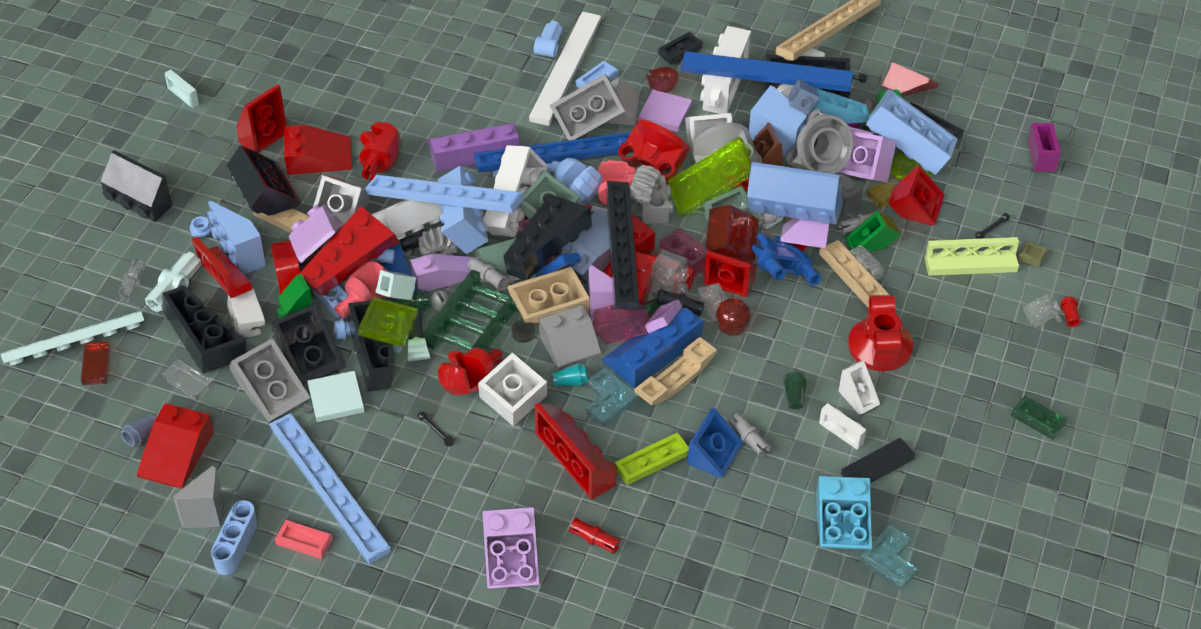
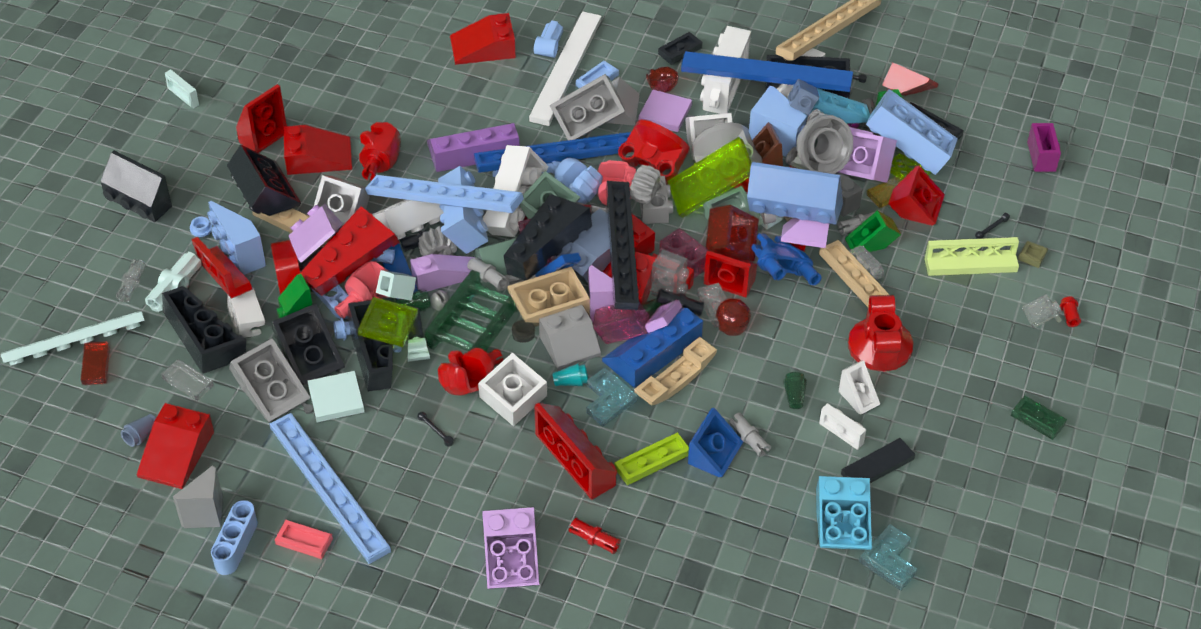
(484, 40): none -> red slope

